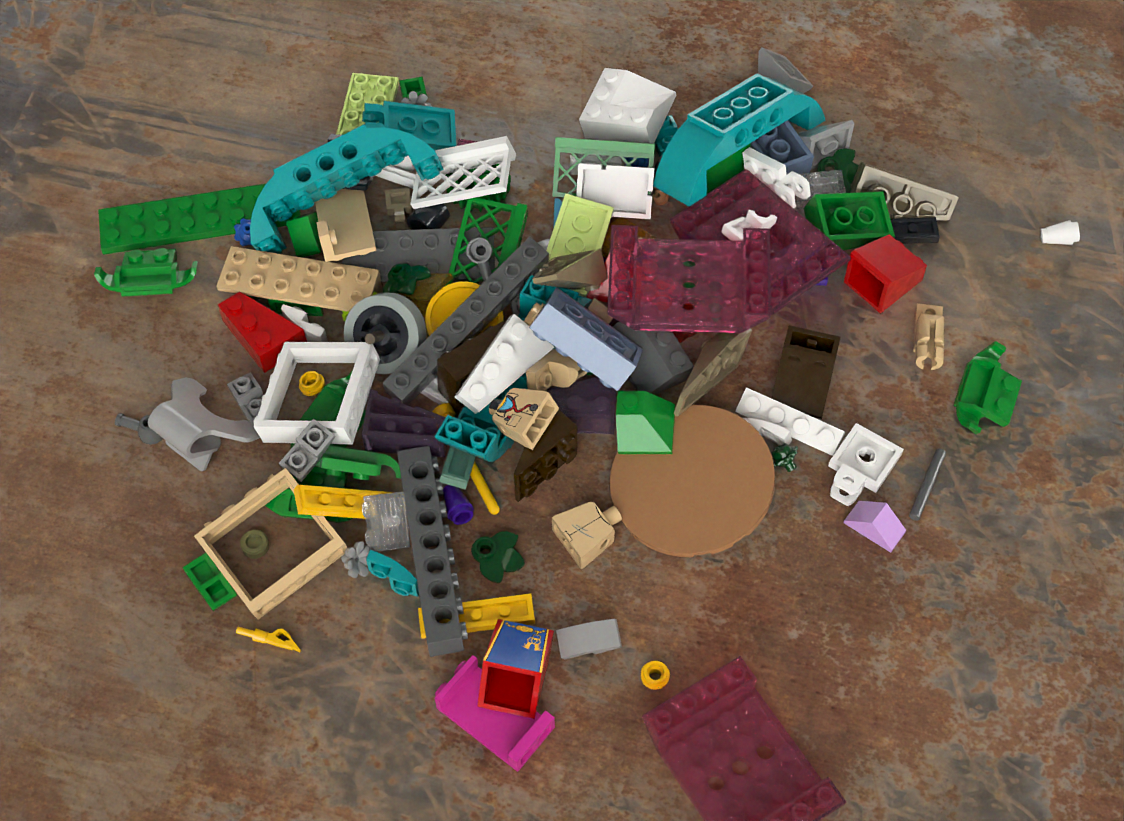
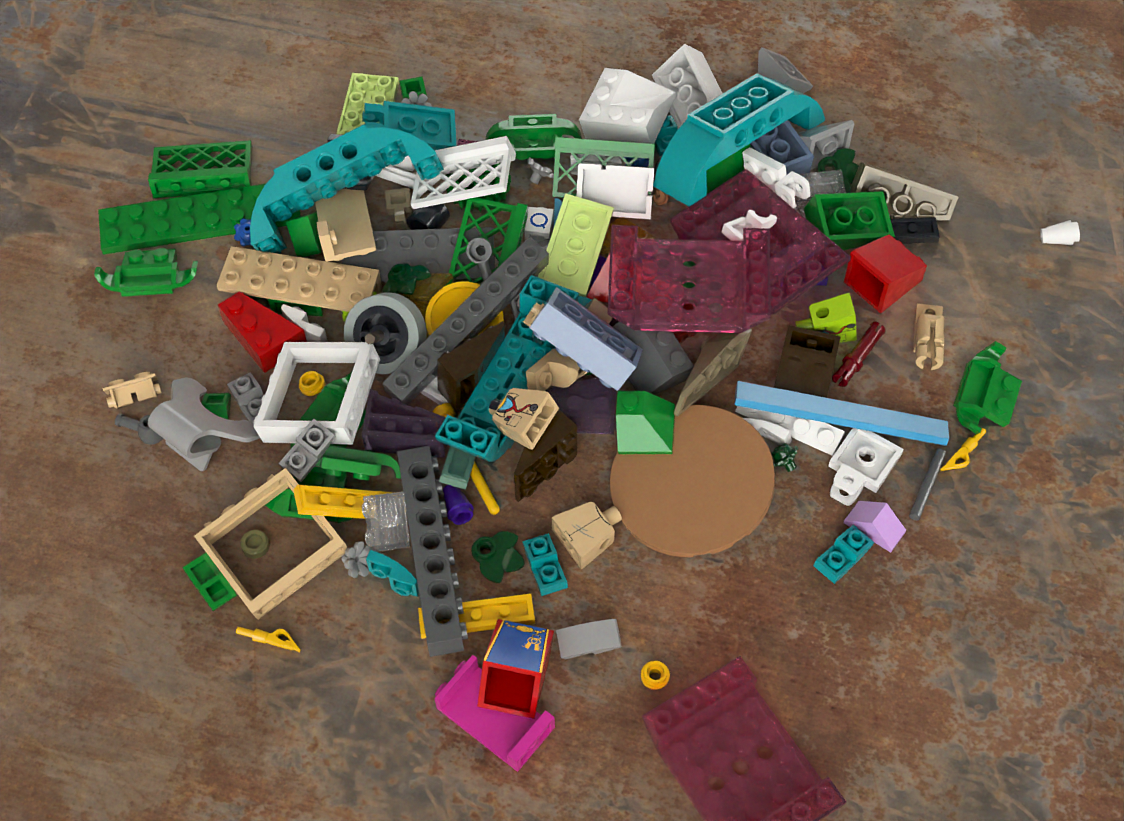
(141, 385): none -> tan hinge
(201, 179): none -> green fence
(218, 404): none -> green slope
(504, 361): white wing -> none
(533, 134): none -> green plate
(539, 172): none -> light grey plant
(539, 223): none -> white brick
(545, 564): none -> teal slope
(573, 271): dark tan wedge -> none
(690, 78): none -> white slope
(832, 317): none -> lime torso
(841, 413): none -> dark azure tile
(843, 554): none -> teal slope
(854, 361): none -> dark red pin
(962, 453): none -> yellow hand

